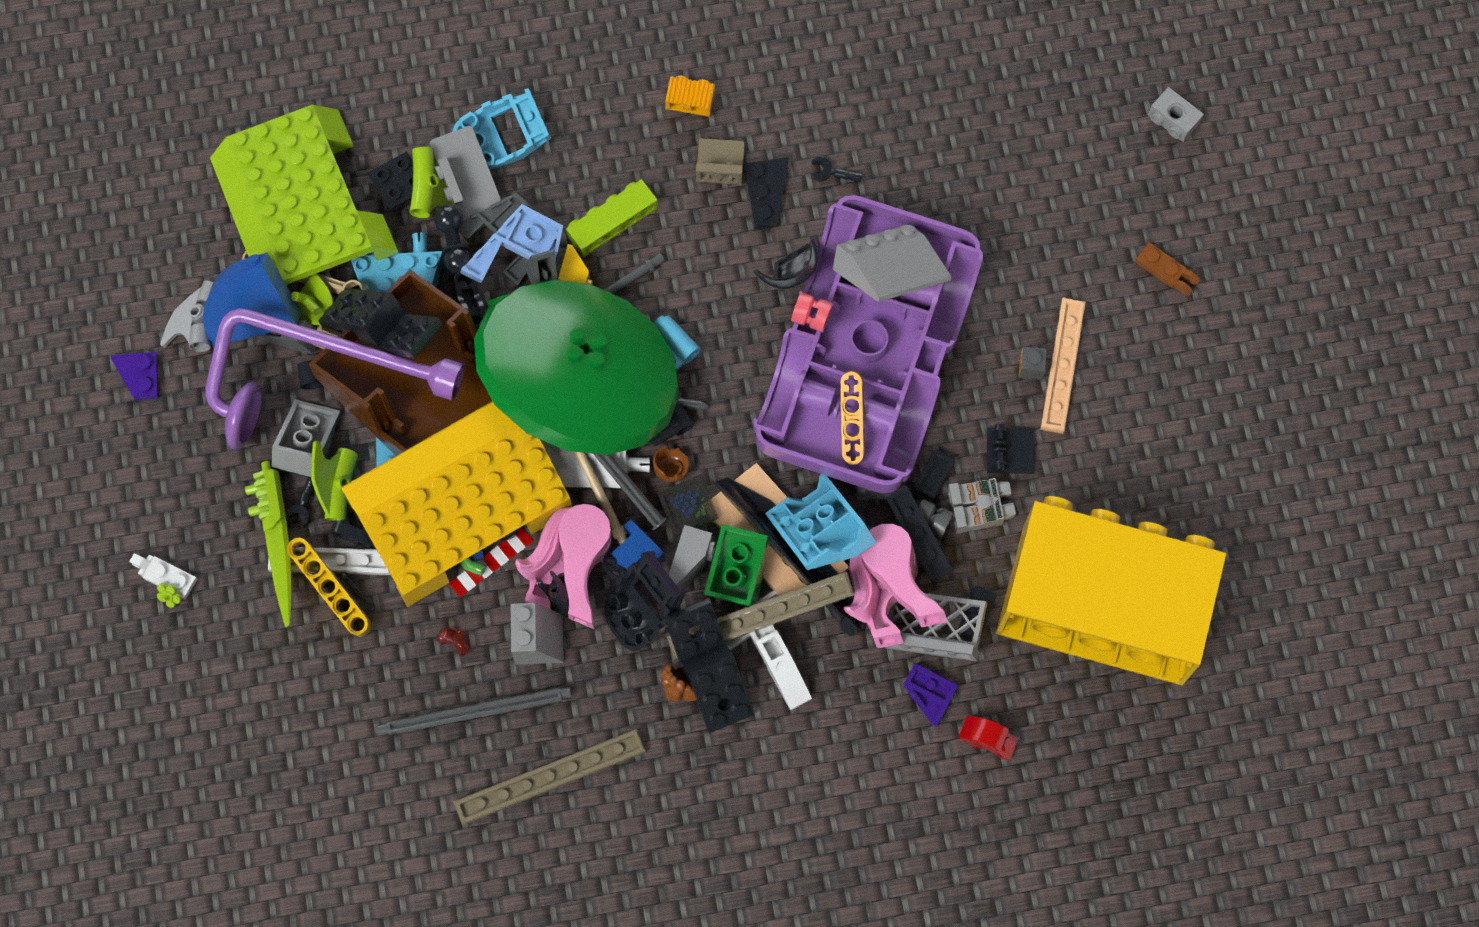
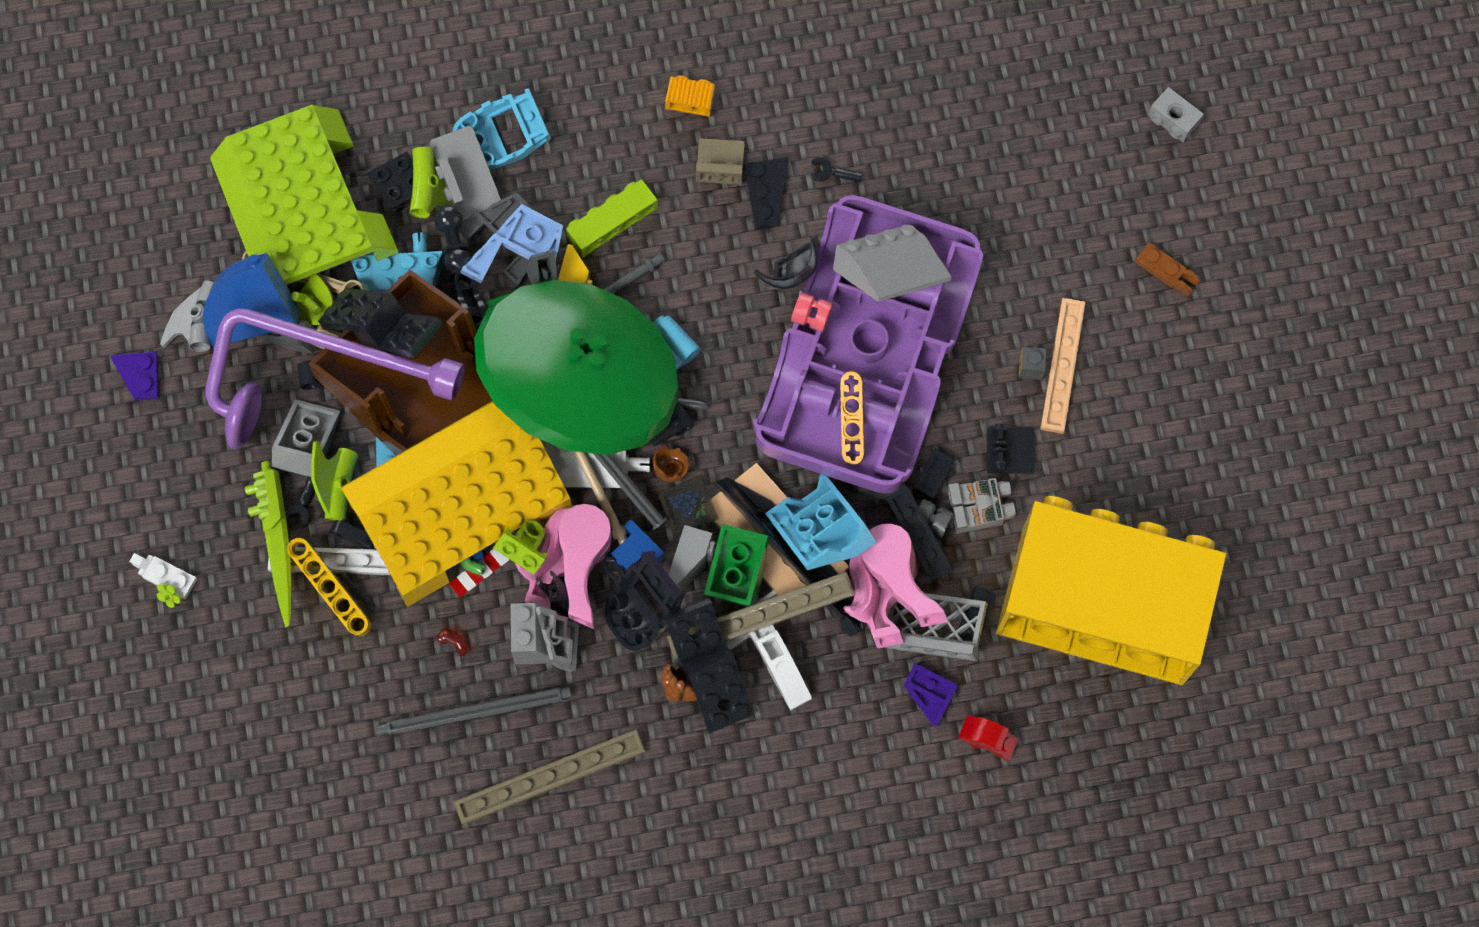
(523, 545): none -> lime pin
(559, 638): none -> light grey slope

